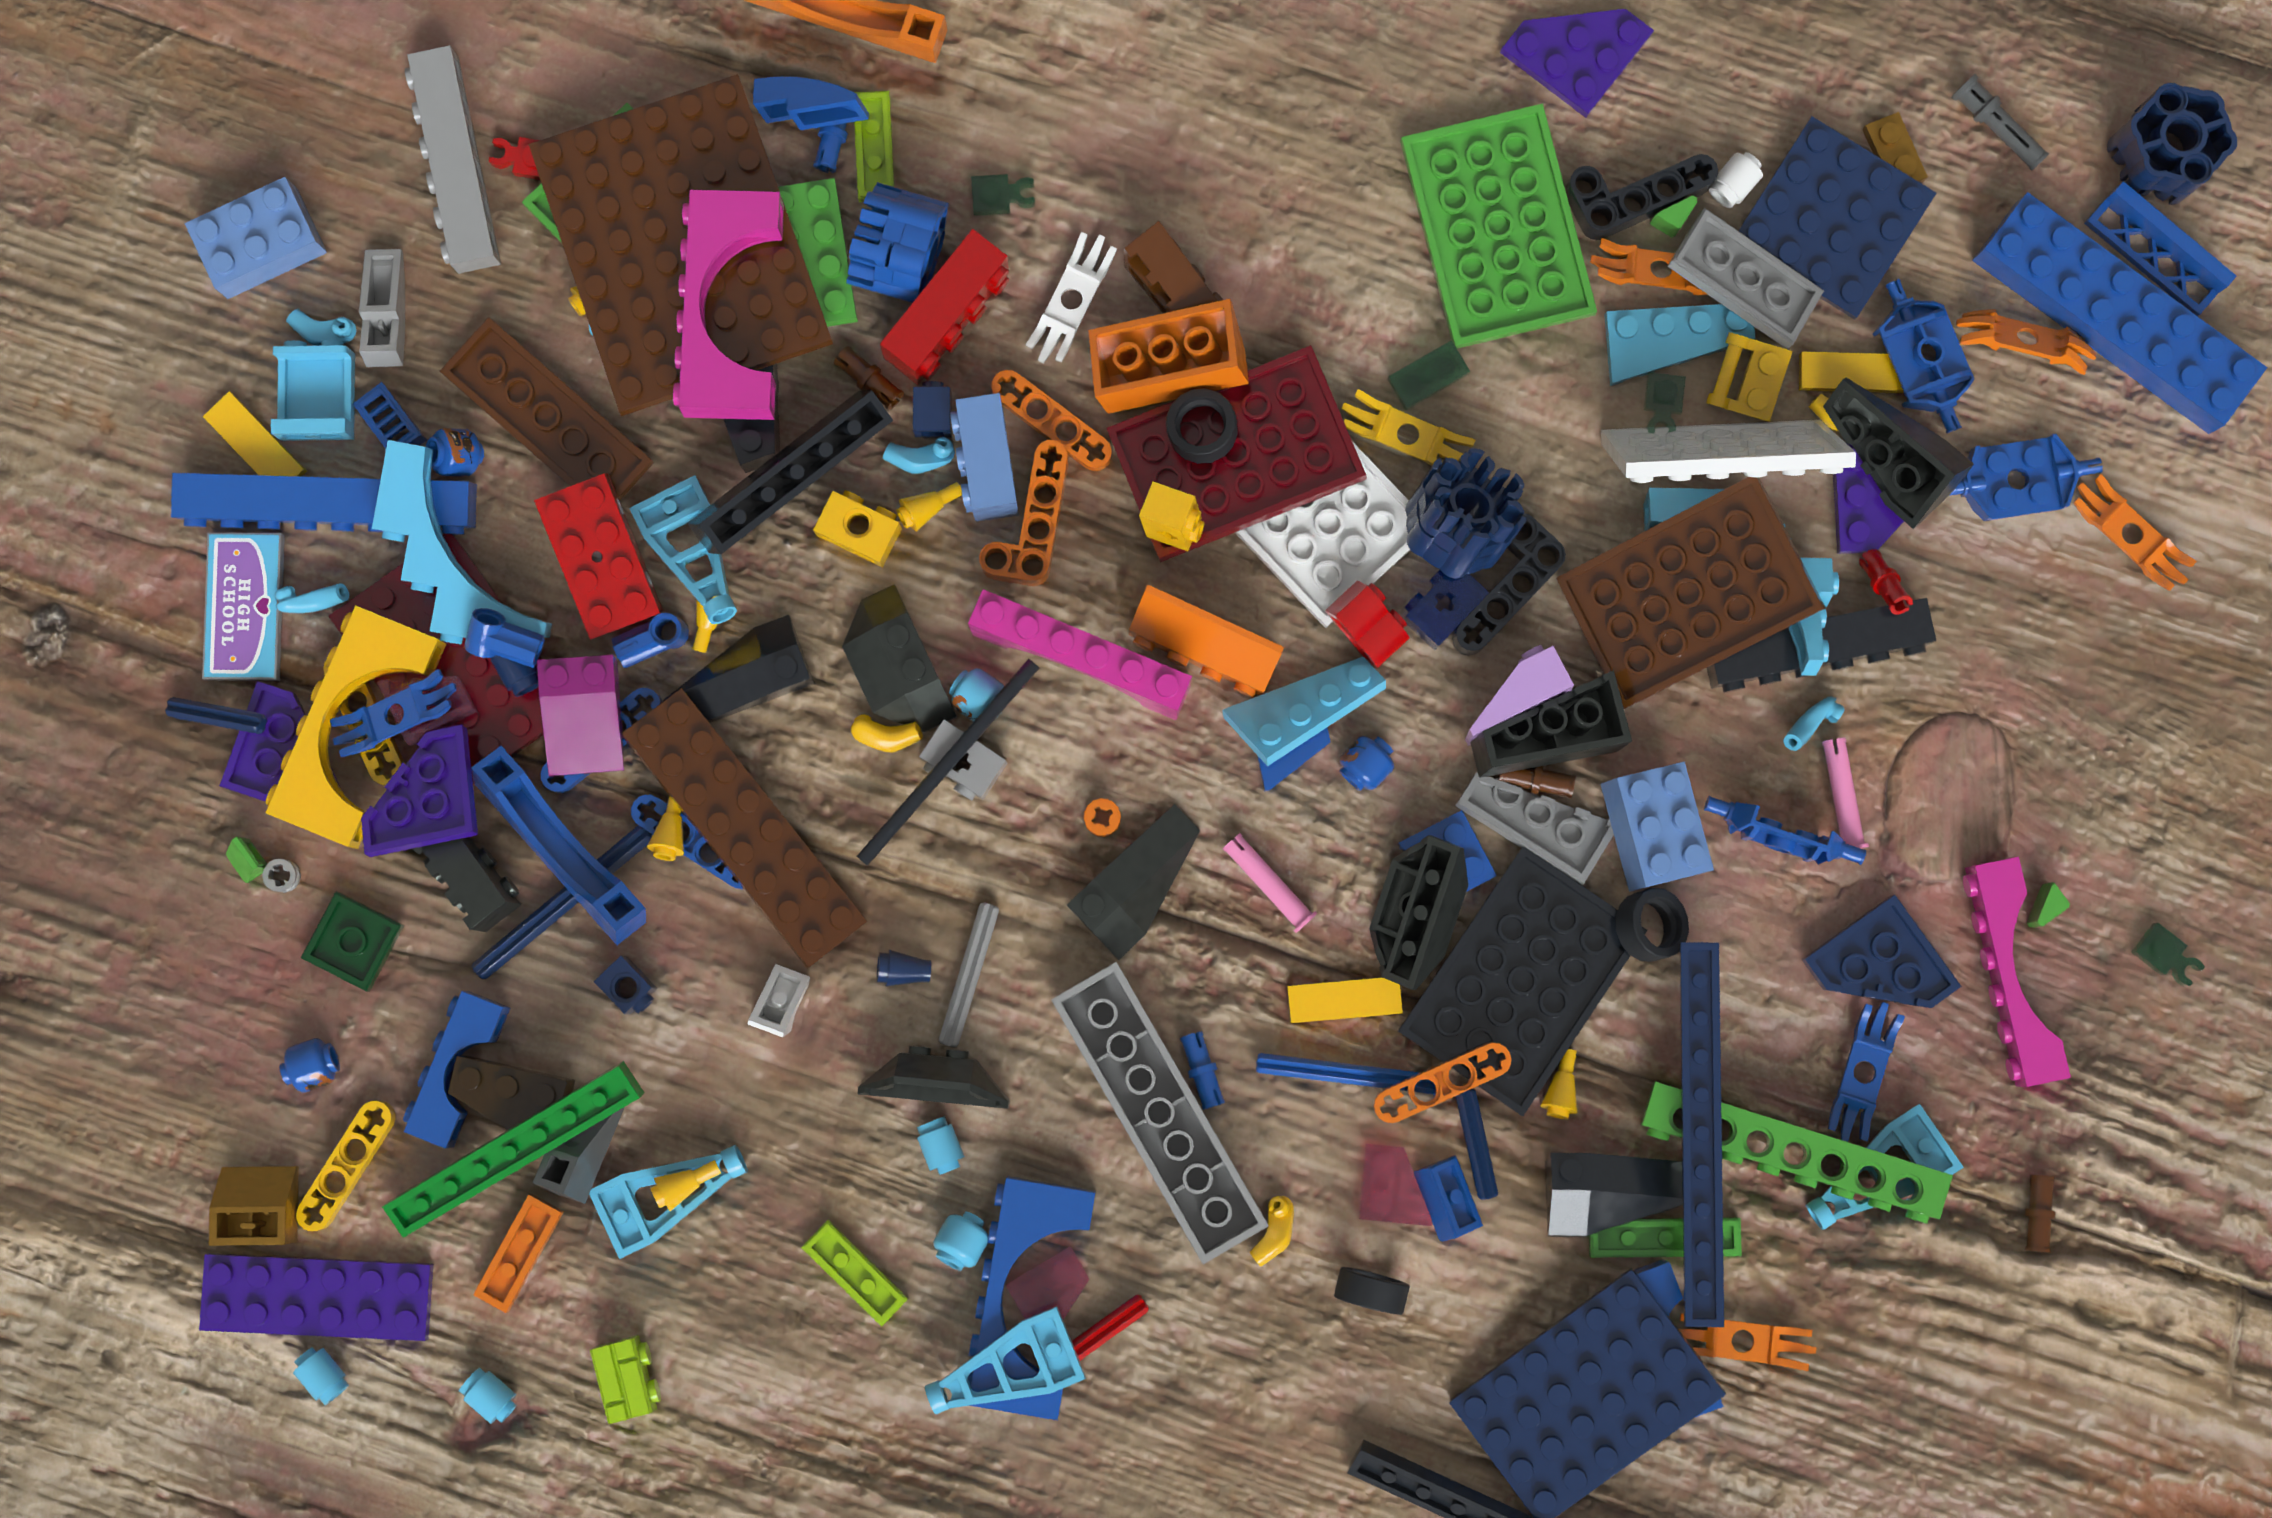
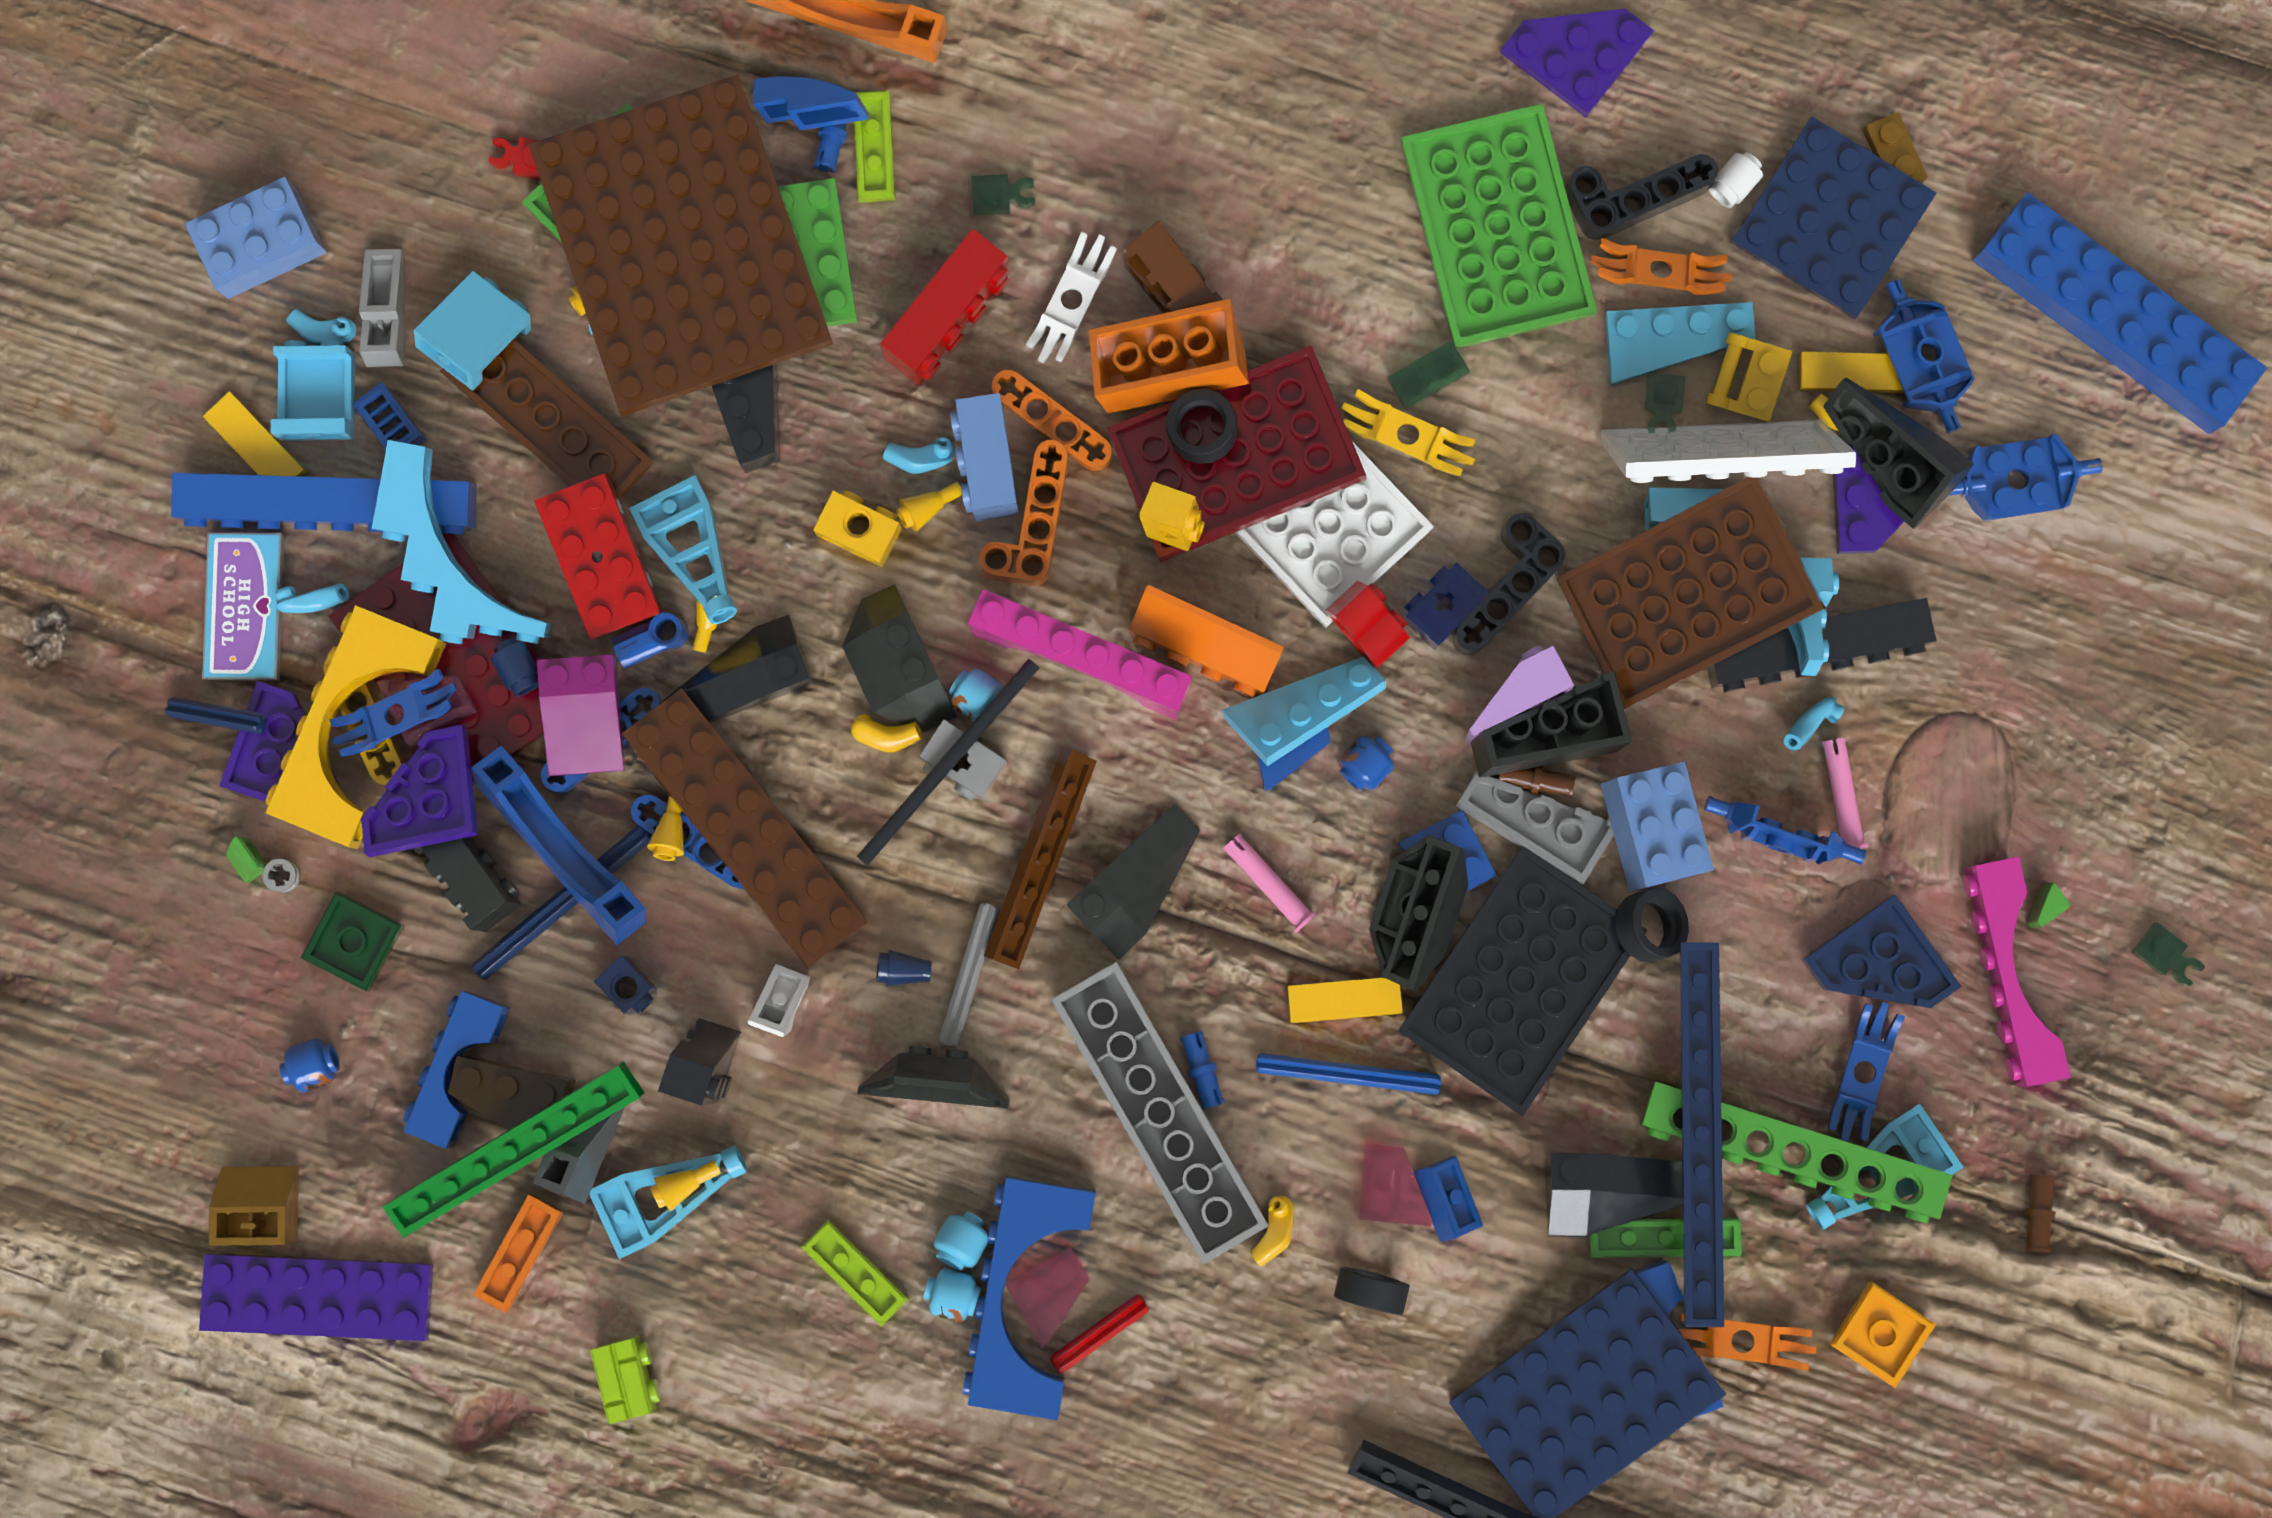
(320, 1375): medium azure brick -> none
(342, 1163): yellow beam -> none
(453, 160): light grey brick -> none
(455, 452): blue head -> none
(471, 328): none -> medium azure panel
(488, 1396): medium azure brick -> none
(492, 636): blue piece -> none
(700, 1067): none -> black wedge
(719, 229): dark pink arch -> none
(790, 472): black brick -> none
(868, 377): reddish brown pin -> none
(905, 241): blue piece -> none
(932, 410): dark blue brick -> none
(940, 1145): medium azure brick -> none
(952, 1295): none -> medium azure head
(1040, 858): none -> reddish brown plate
(1051, 1348): medium azure plate -> none
(1105, 822): orange wheel -> none
(1440, 1078): orange beam -> none
(1462, 517): dark blue piece -> none
(1477, 1145): dark blue axle -> none
(1561, 1094): yellow cone -> none
(1672, 218): bright green slope -> none
(1745, 278): light grey tile -> none
(1882, 1334): none -> light orange plate
(1885, 581): red pin -> none
(1988, 110): dark grey pin -> none
(2002, 332): orange piece -> none
(2148, 549): orange piece -> none
(2153, 163): dark blue piece -> none
(2169, 239): blue fence -> none

